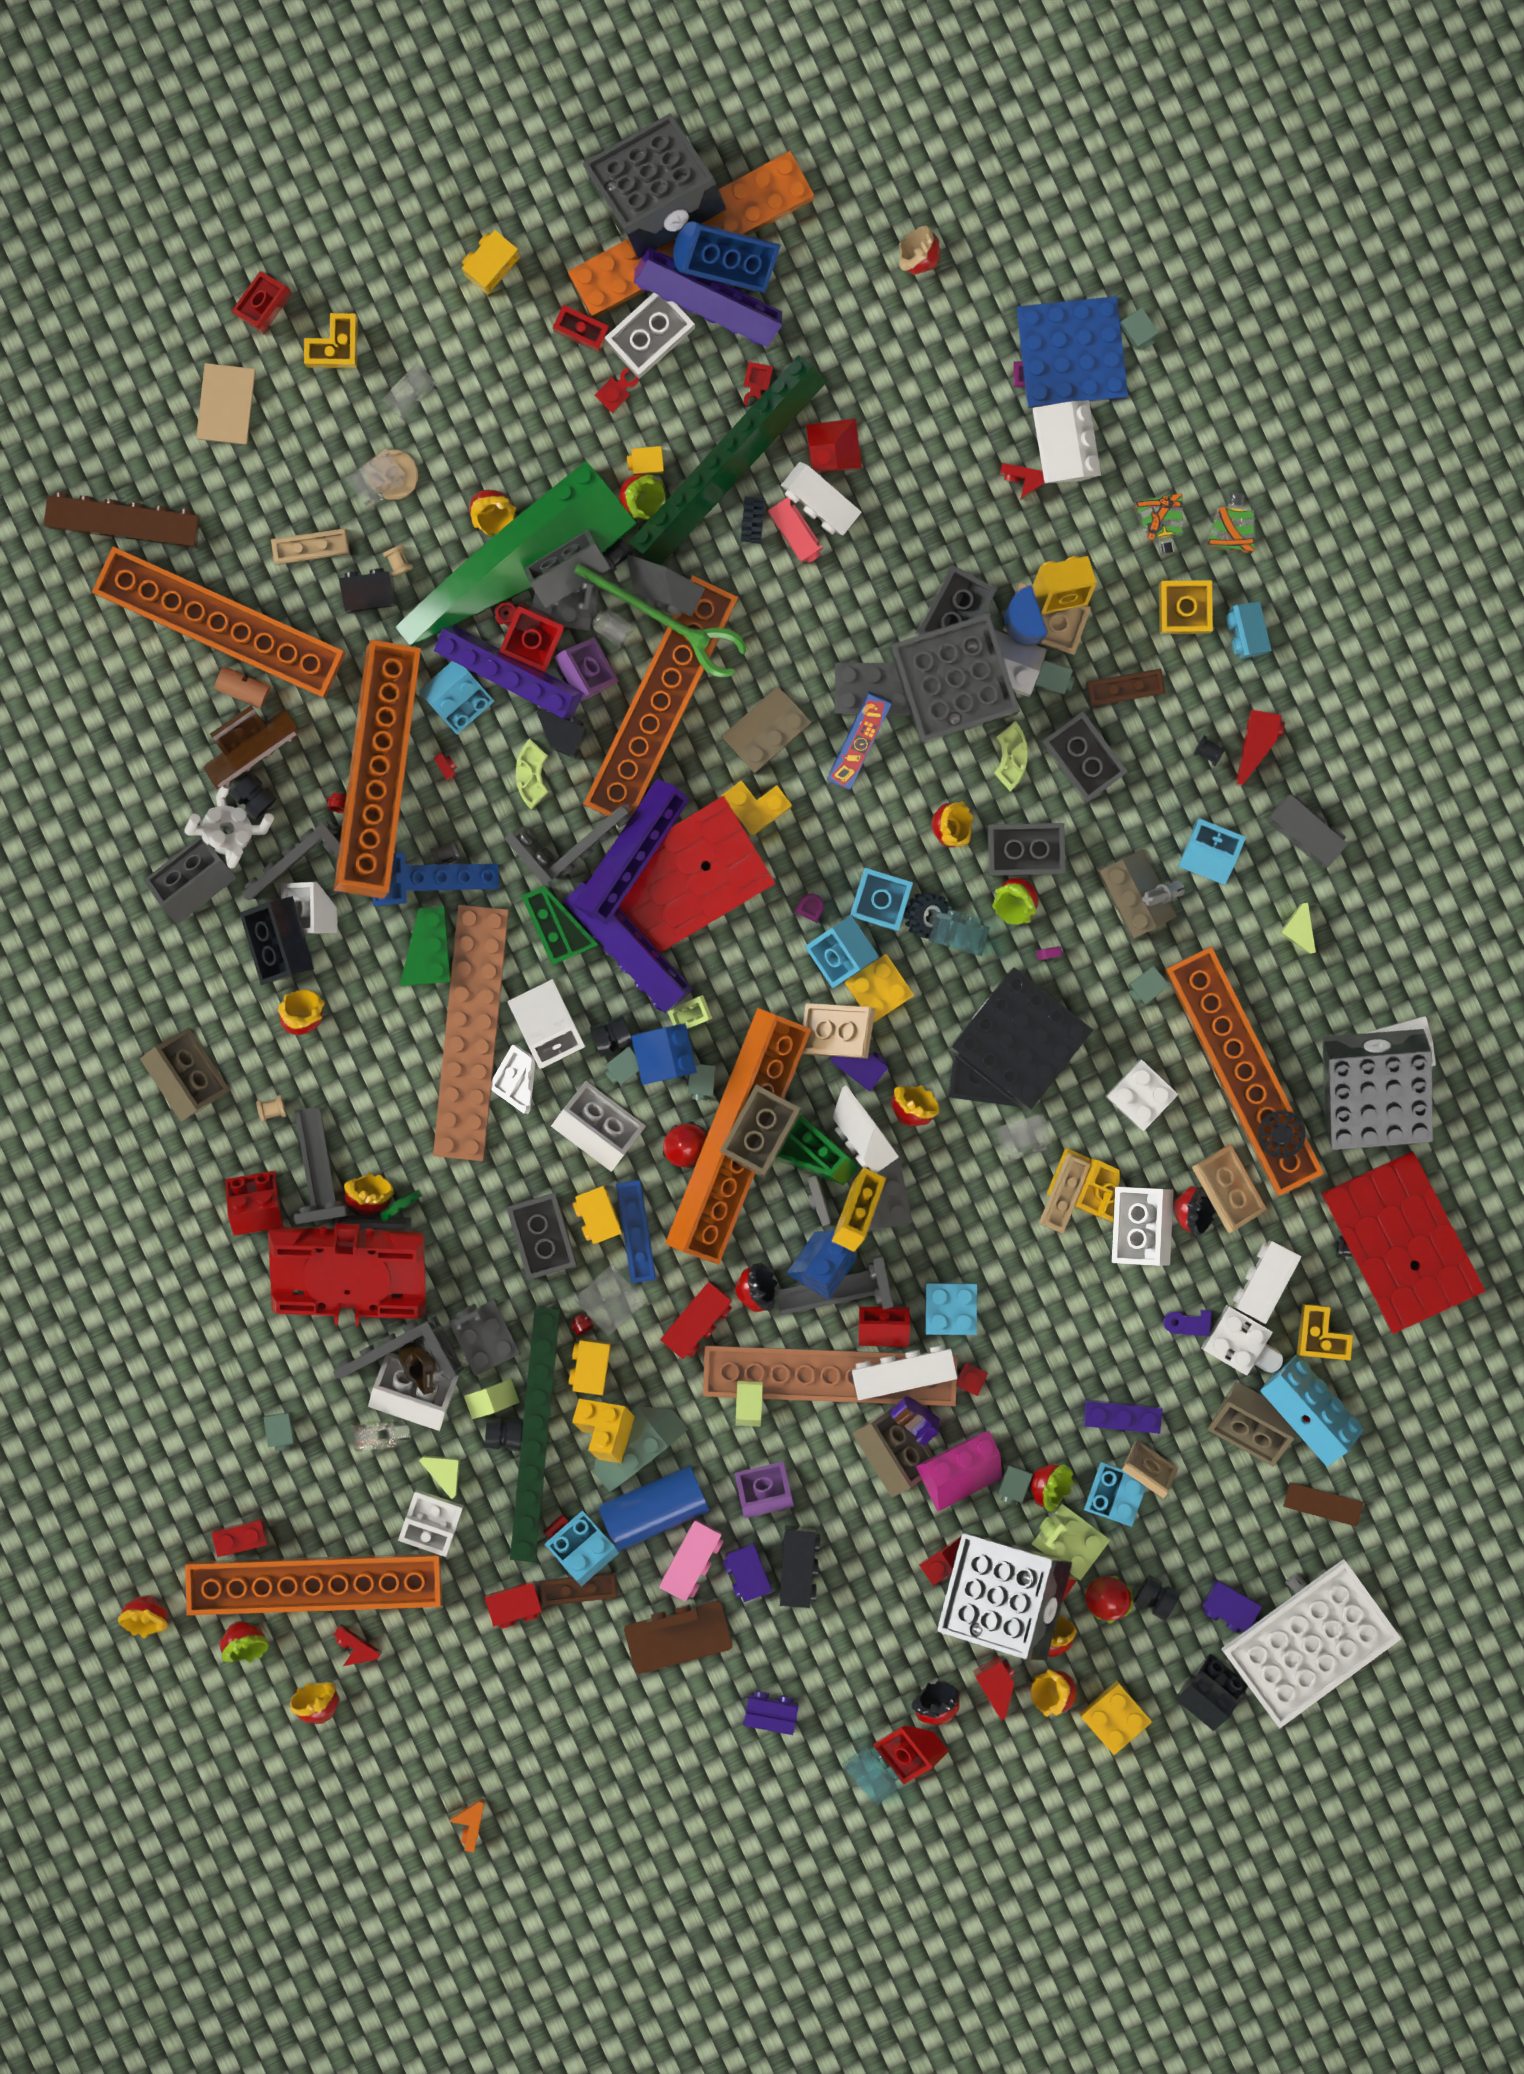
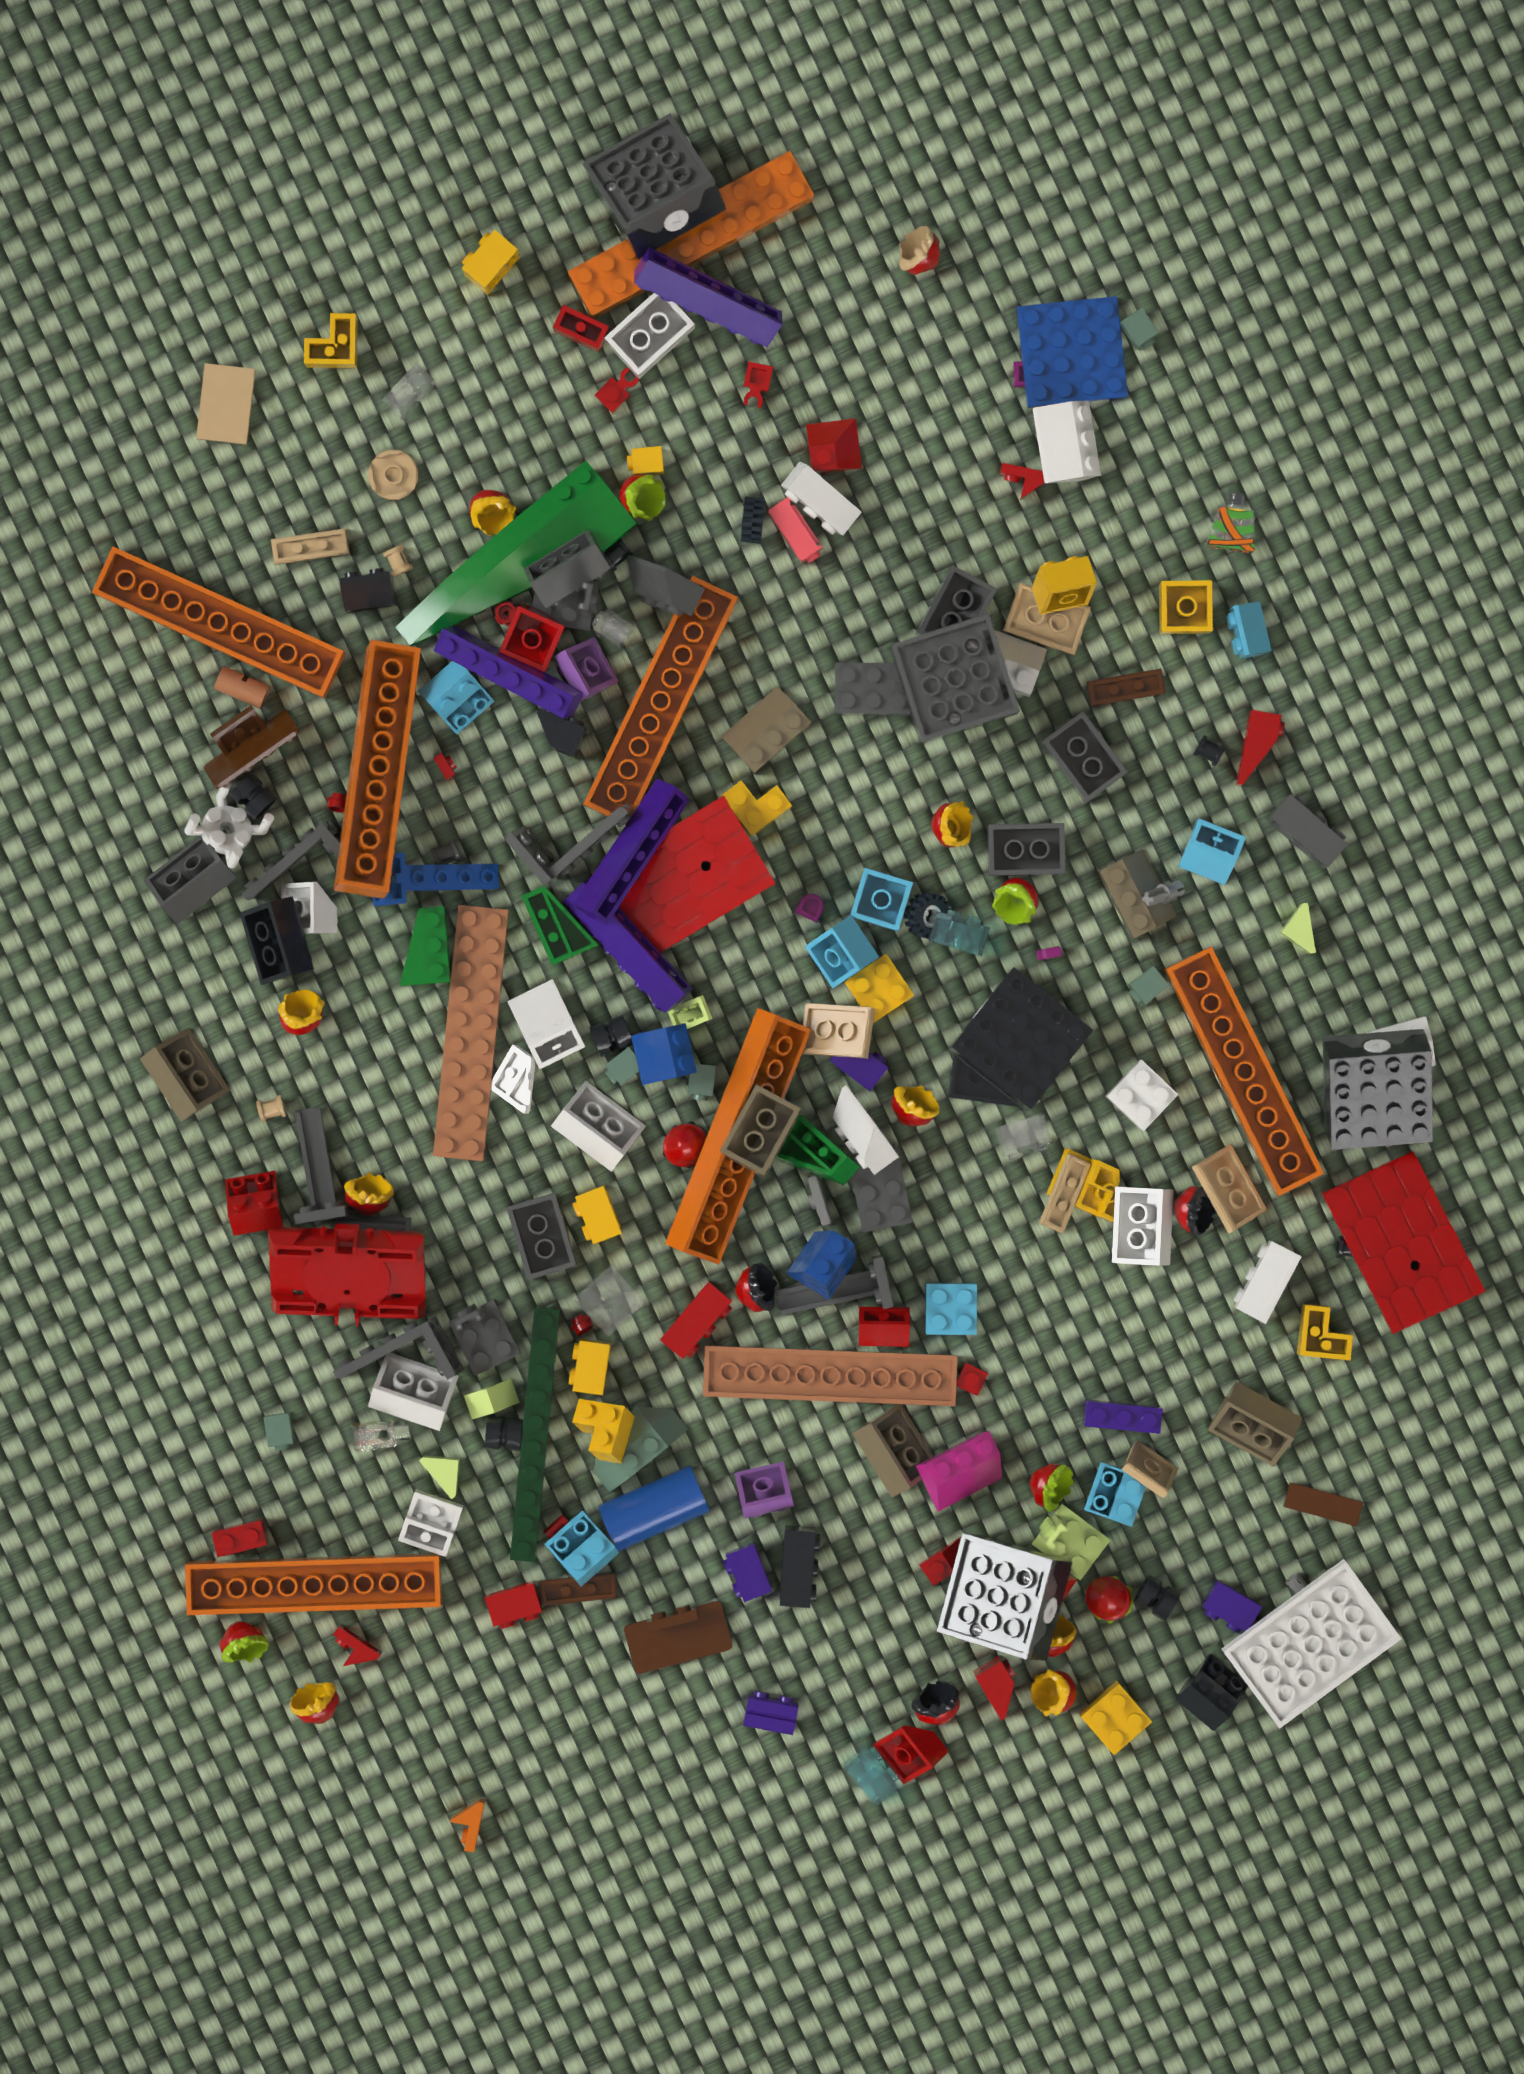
(122, 521): reddish brown brick -> none
(143, 1616): yellow hair -> none
(262, 302): red slope -> none
(376, 478): clear brick -> none
(400, 1205): green wheel -> none
(417, 1366): dark brown piece -> none
(529, 774): yellowish green tile -> none
(636, 1231): blue tile -> none
(691, 1560): bright pink brick -> none
(698, 638): bright green piece -> none
(725, 256): blue brick -> none
(728, 461): dark green brick -> none
(749, 1403): yellowish green slope -> none
(858, 1209): yellow brick -> none
(859, 740): tile -> none
(904, 1373): white brick -> none
(916, 1419): dark purple leg -> none
(1013, 756): yellowish green tile -> none
(1014, 1484): sand green brick -> none
(1024, 618): blue brick -> none
(1055, 678): sand green brick -> none
(1161, 520): torso -> none
(1188, 1324): dark purple leg -> none
(1242, 1343): white brick -> none
(1281, 1134): black wheel -> none
(1312, 1410): medium azure brick -> none

